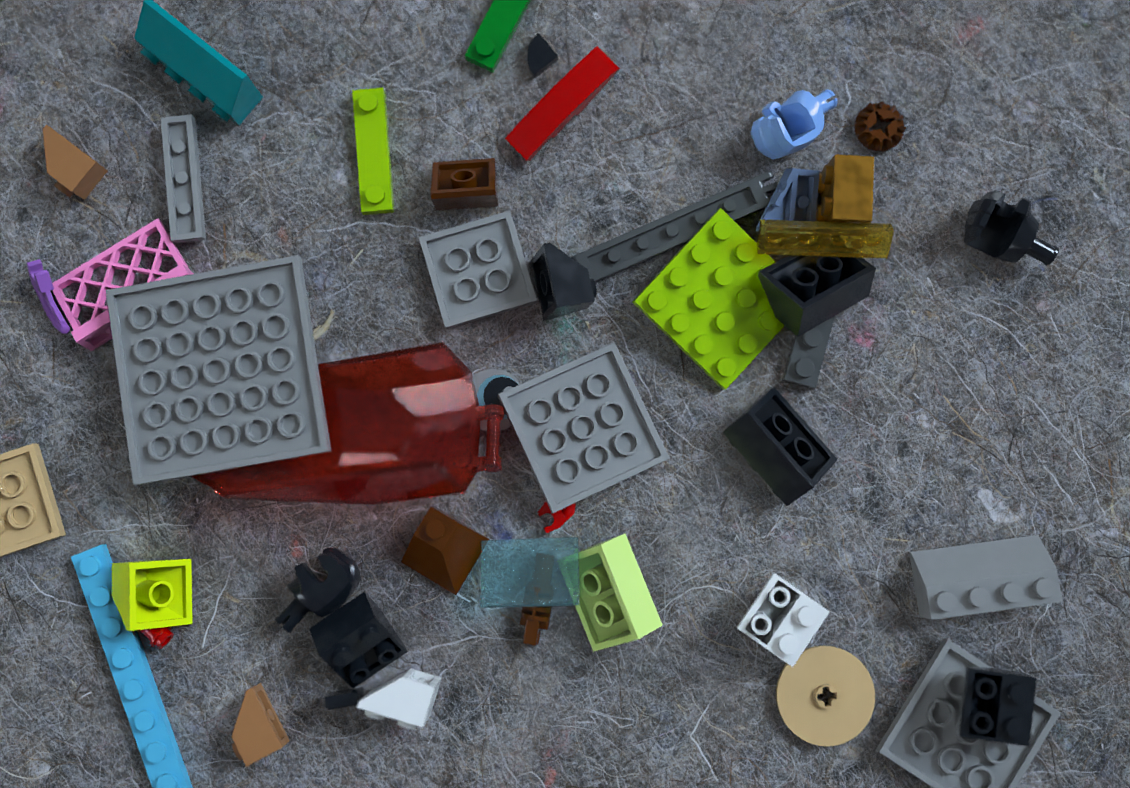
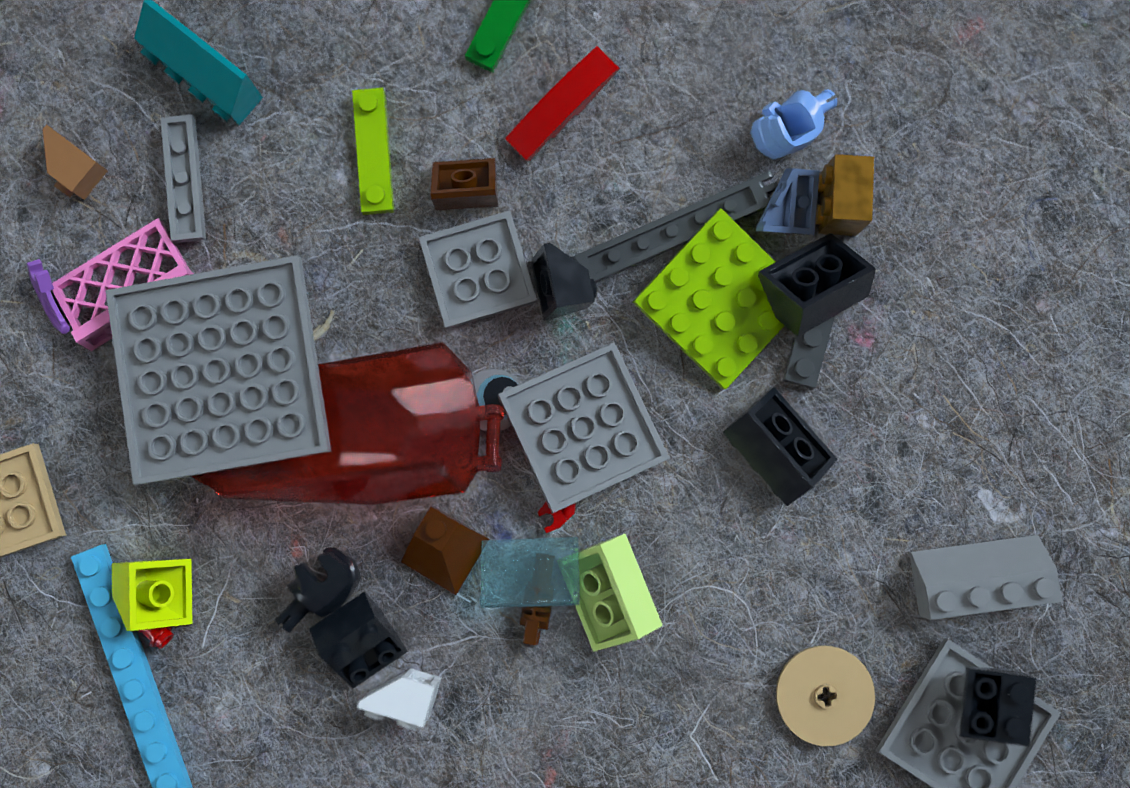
(257, 728): medium nougat slope -> none
(344, 698): black tile -> none
(540, 56): black tile -> none
(783, 619): white slope -> none
(824, 238): clear yellow plate -> none
(876, 139): reddish brown gear -> none
(1006, 230): black piece -> none

